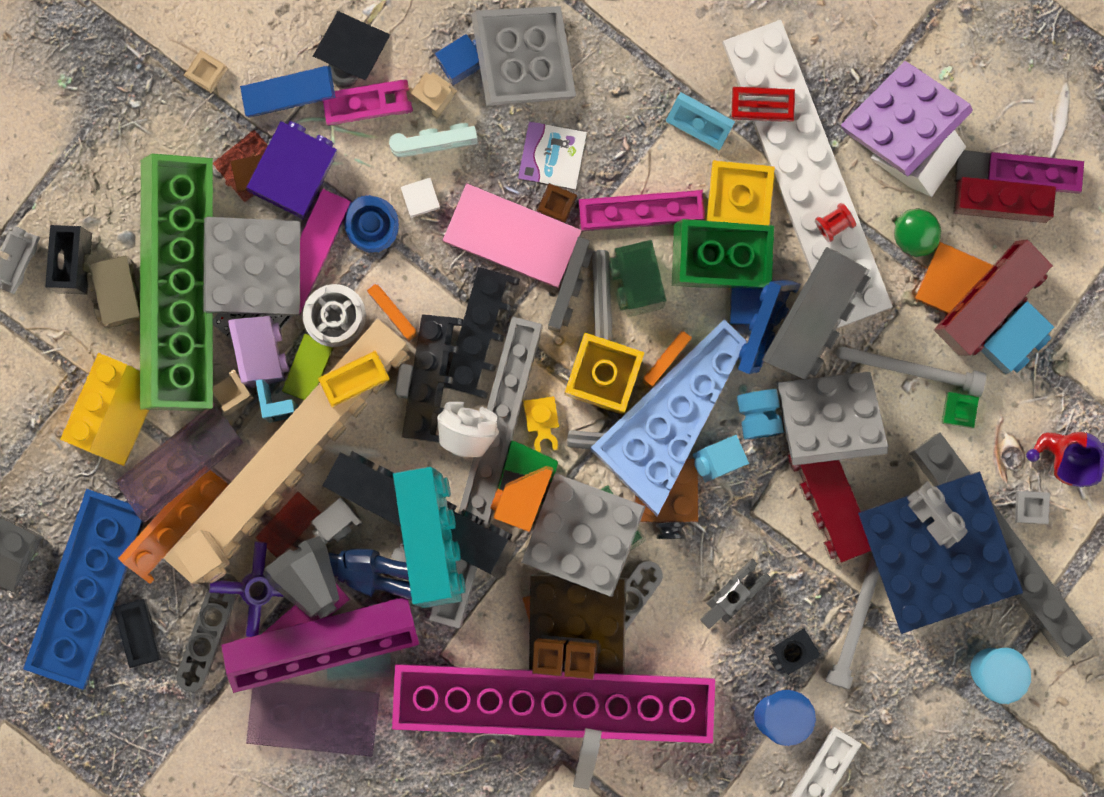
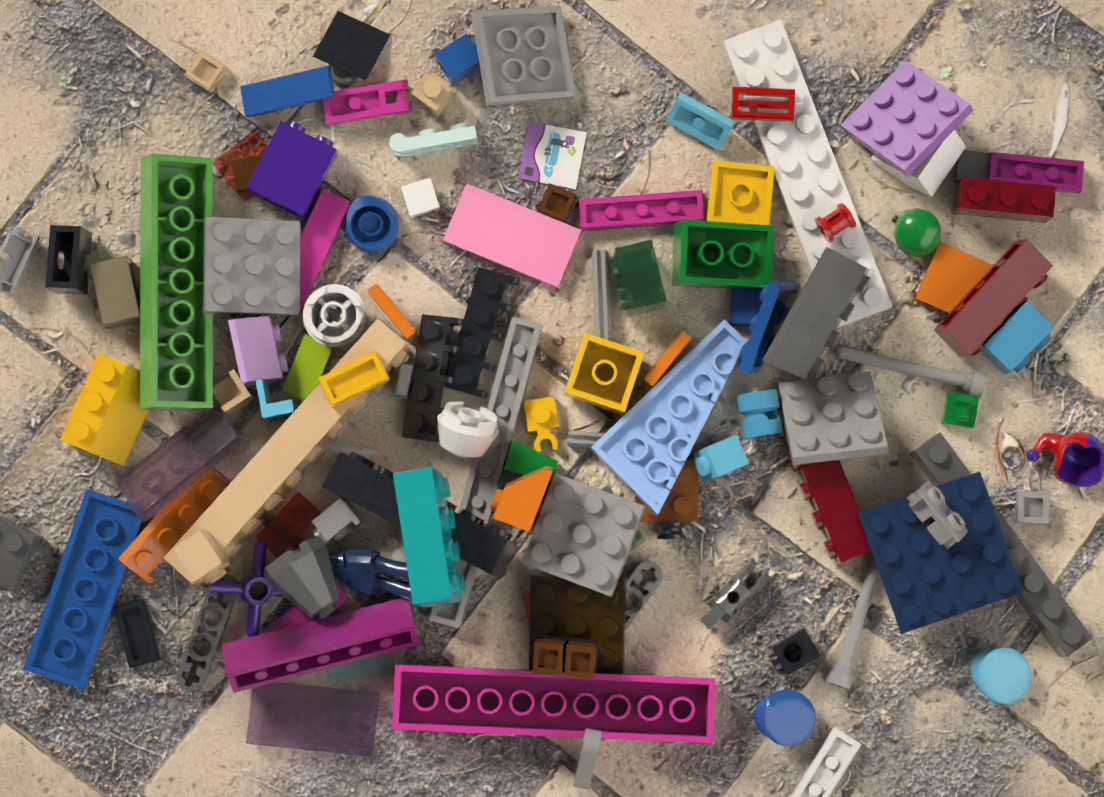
(571, 285): dark grey plate -> none

